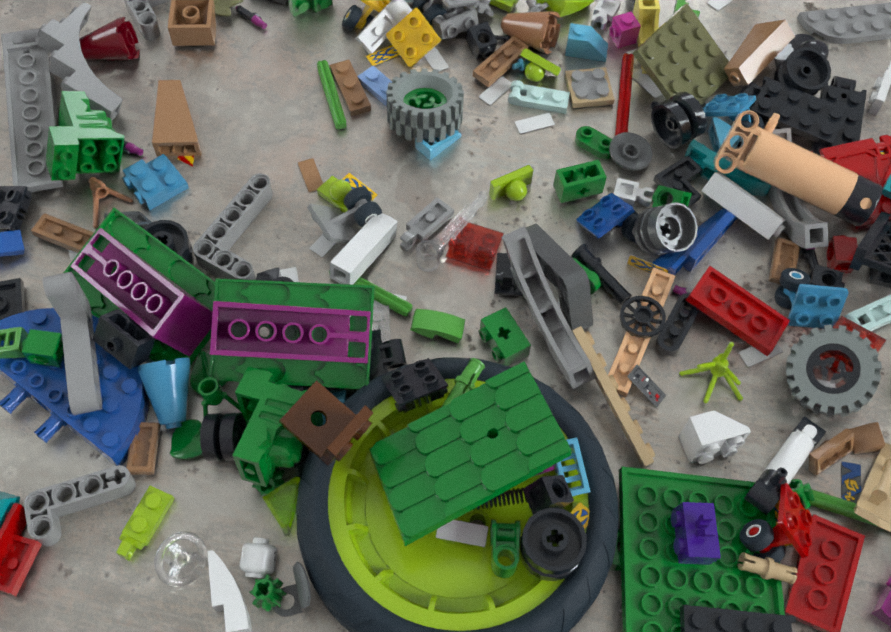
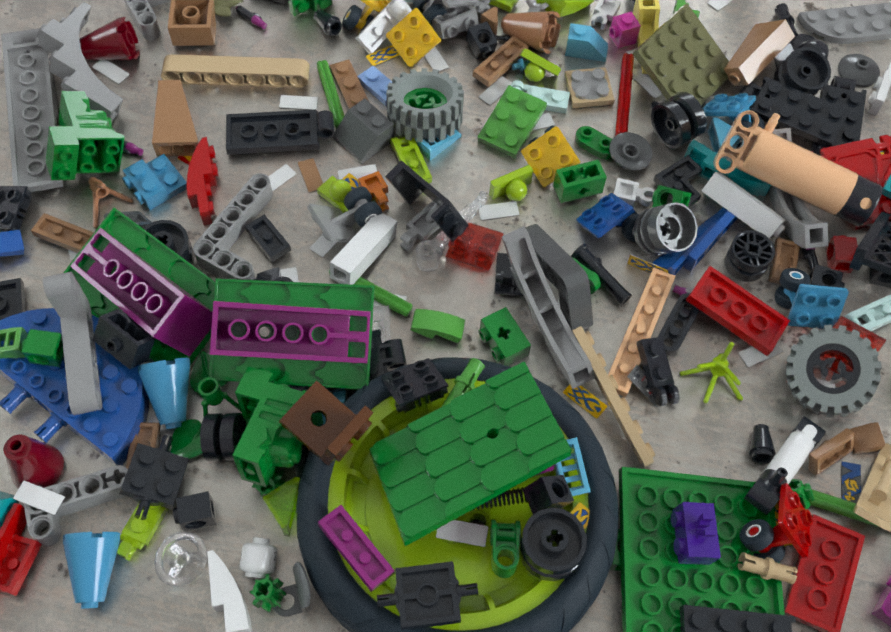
(33, 461): none -> dark red cone
(39, 497): none -> white sticker
(90, 564): none -> dark azure cone
(110, 70): none -> white sticker
(154, 476): none -> black plate
(195, 511): none -> black brick
(200, 180): none -> red slope
(236, 71): none -> tan beam
(268, 238): none -> black plate
(270, 131): none -> black hinge
(281, 176): none -> white sticker
(298, 102): none -> white sticker
(328, 22): none -> black cone
(356, 548): none -> magenta plate
(358, 172): none -> white sticker
(364, 131): none -> dark grey slope
(377, 188): none -> orange plate
(411, 156): none -> lime plate
(412, 185): none -> black panel
(427, 595): none -> black plate
(491, 17): none -> medium nougat slope
(498, 210): none -> white sticker
(512, 121): none -> bright green plate
(549, 154): none -> yellow plate
(585, 400): none -> yellow sticker
(642, 317): black wheel -> none
(658, 371): none -> black hinge
(711, 436): white slope -> none
(749, 255): none -> black wheel
(761, 445): none -> black cone
(782, 13): none -> black pin
(859, 68): none -> dark grey dish

